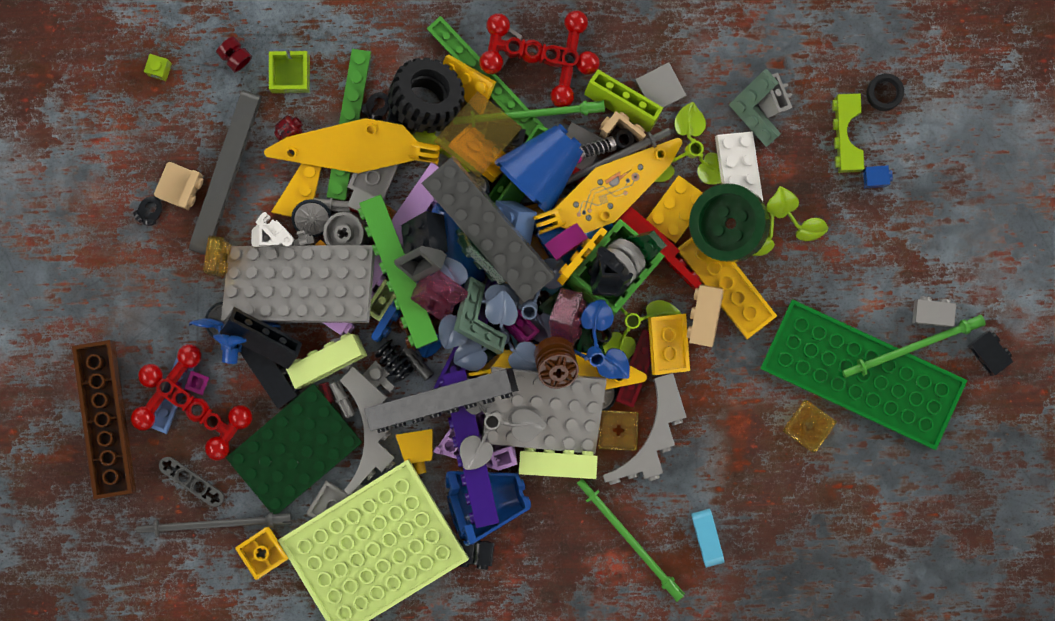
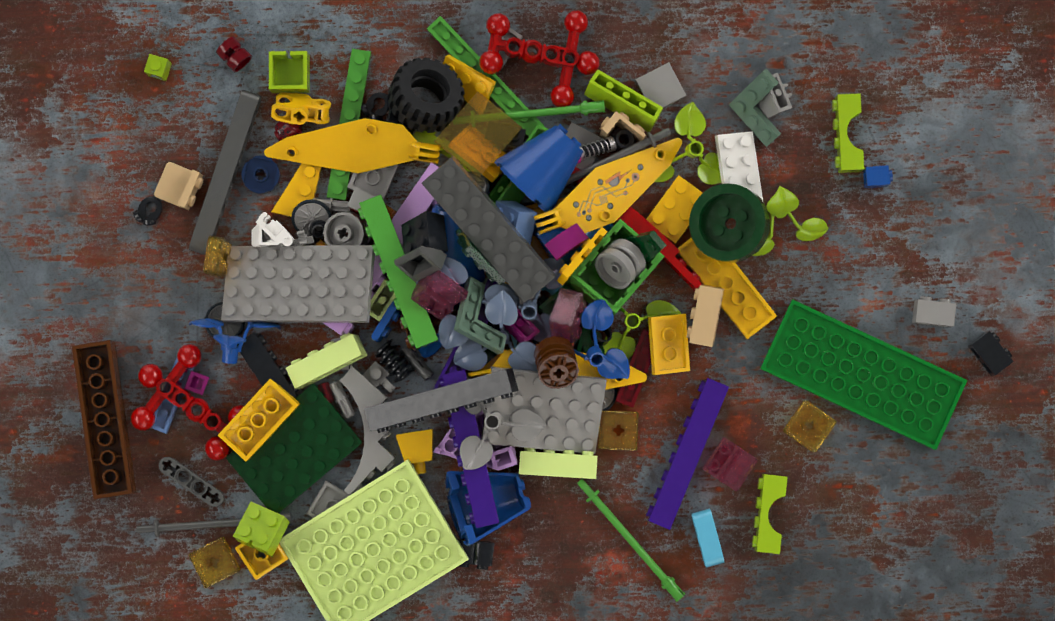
(218, 550): none -> clear yellow brick
(254, 166): none -> dark blue plate
(259, 419): none -> yellow slope
(261, 527): none -> lime piece
(262, 338): black brick -> none
(301, 109): none -> yellow piece
(317, 234): none -> black plate
(606, 274): black piece -> none
(668, 410): light grey arch -> none
(687, 454): none -> dark purple brick
(730, 464): none -> clear pink brick
(766, 538): none -> lime arch
(899, 92): black tyre -> none
(964, 327): bright green bar -> none

